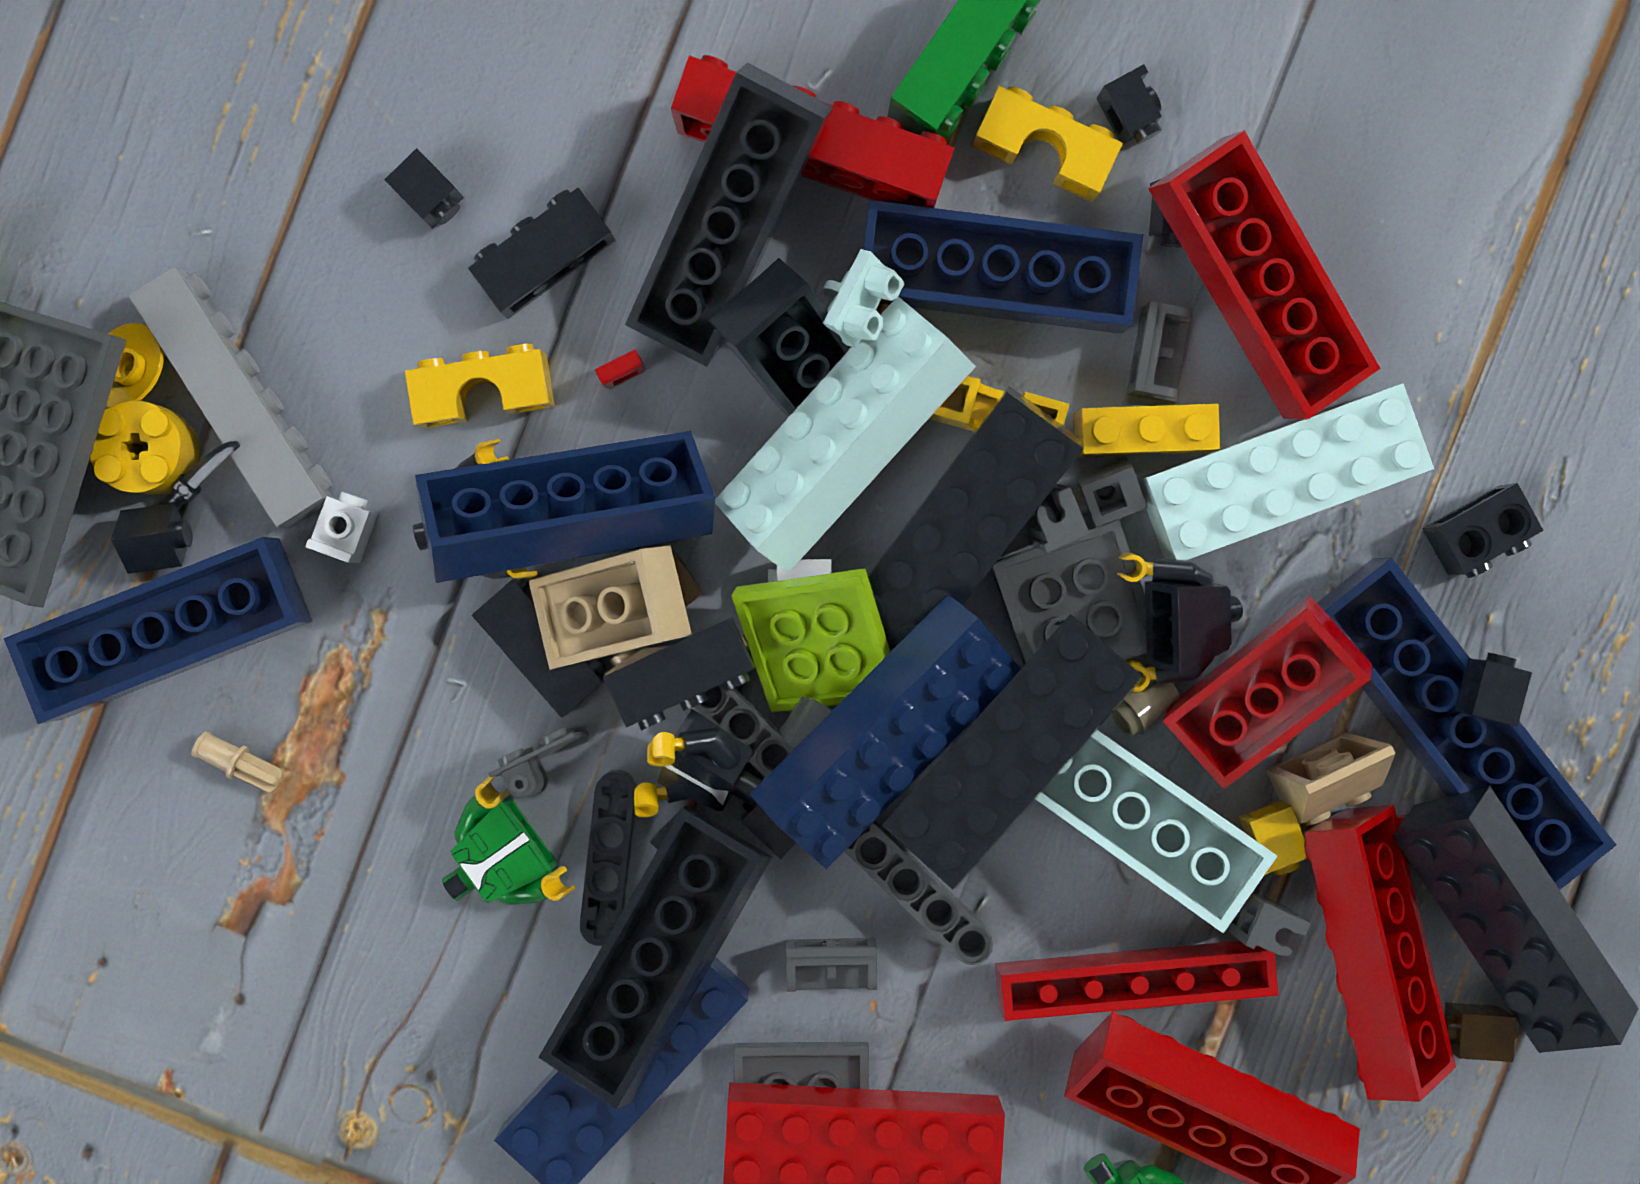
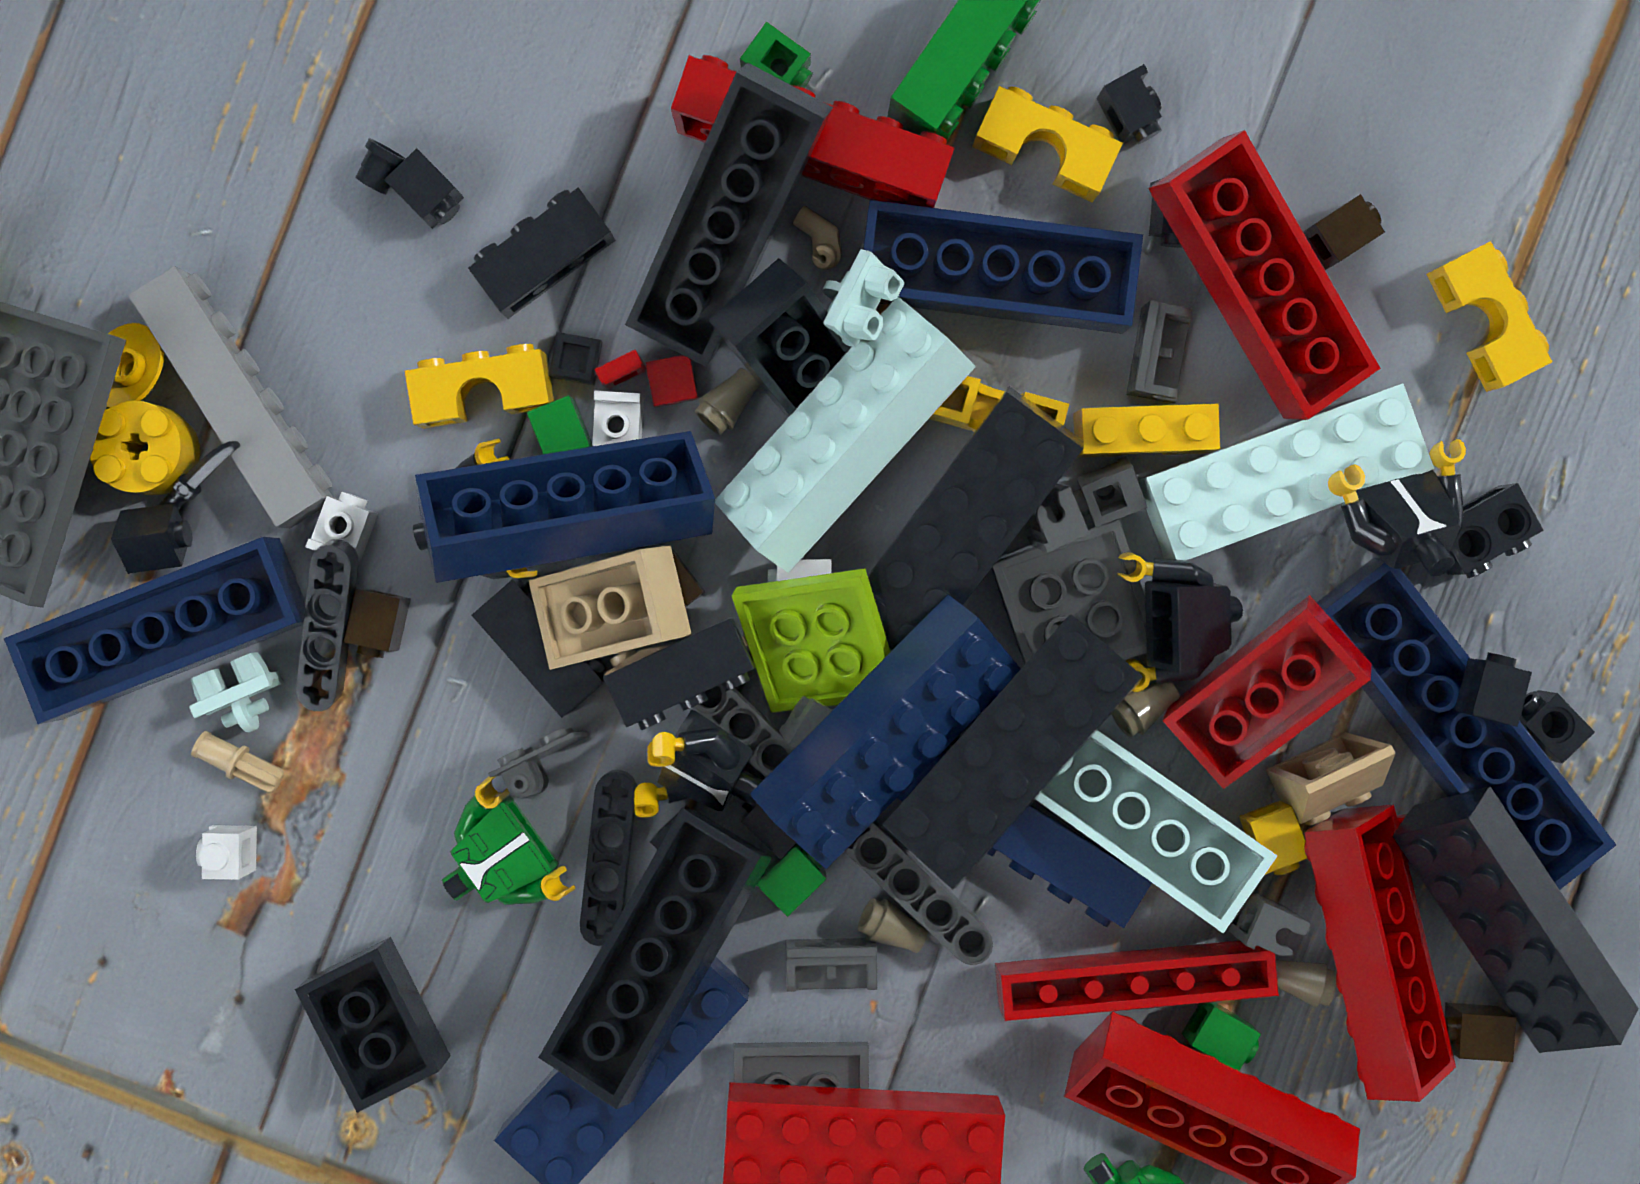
(214, 696): none -> light aqua hips
(227, 852): none -> white brick
(320, 624): none -> black beam
(373, 1024): none -> black brick
(376, 622): none -> dark brown brick
(378, 165): none -> black piece
(559, 426): none -> green brick
(575, 358): none -> black tile
(617, 404): none -> white brick
(671, 380): none -> red tile
(726, 402): none -> dark tan cone
(774, 48): none -> green brick
(792, 879): none -> green brick
(824, 236): none -> tan arm
(890, 926): none -> dark tan cone
(1068, 863): none -> dark blue brick
(1222, 1035): none -> green brick
(1307, 981): none -> dark tan cone
(1344, 231): none -> dark brown brick
(1408, 516): none -> black torso
(1513, 342): none -> yellow arch
(1567, 730): none -> black brick

